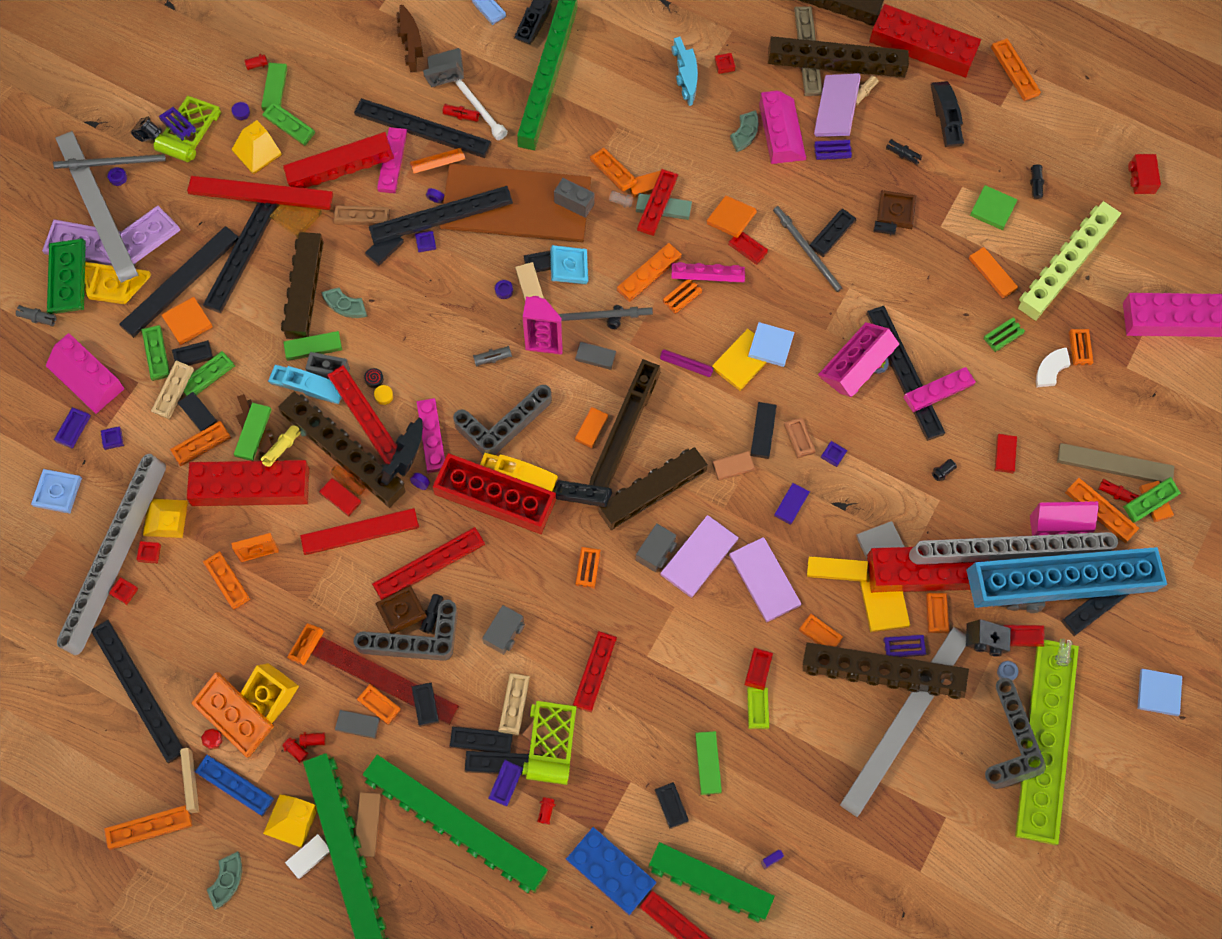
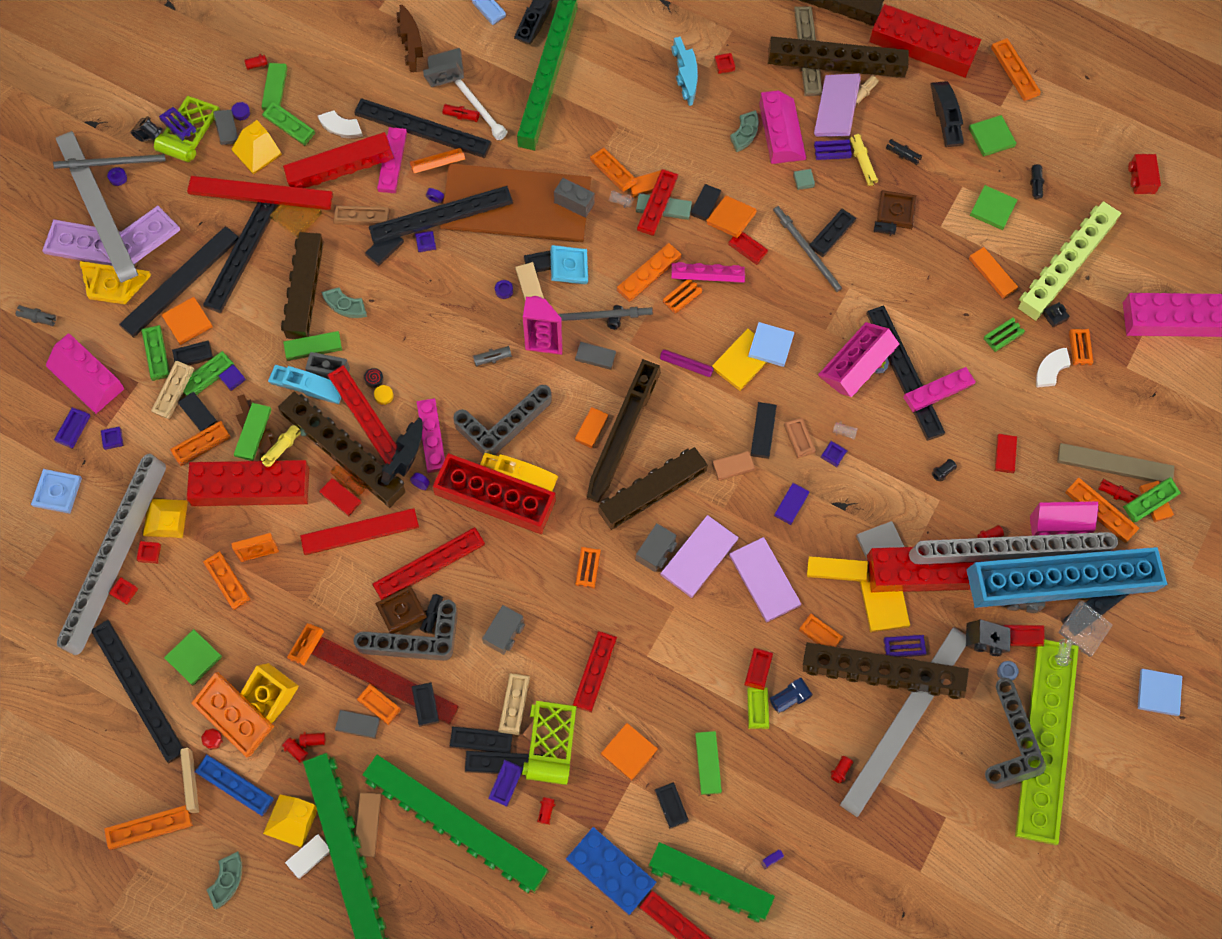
(66, 276): green tile -> none
(193, 657): none -> bright green tile
(225, 127): none -> dark grey tile
(232, 377): none -> dark purple tile
(340, 126): none -> white tile
(582, 493): black tile -> none
(629, 751): none -> orange tile
(705, 202): none -> black tile
(794, 693): none -> dark blue piece
(804, 179): none -> sand green tile
(839, 773): none -> red pin
(844, 430): none -> clear pin
(861, 153): none -> light yellow pin
(937, 613): orange tile -> none
(992, 135): none -> bright green tile
(997, 531): none -> red pin
(1056, 314): none -> black tile
(1085, 628): none -> clear tile

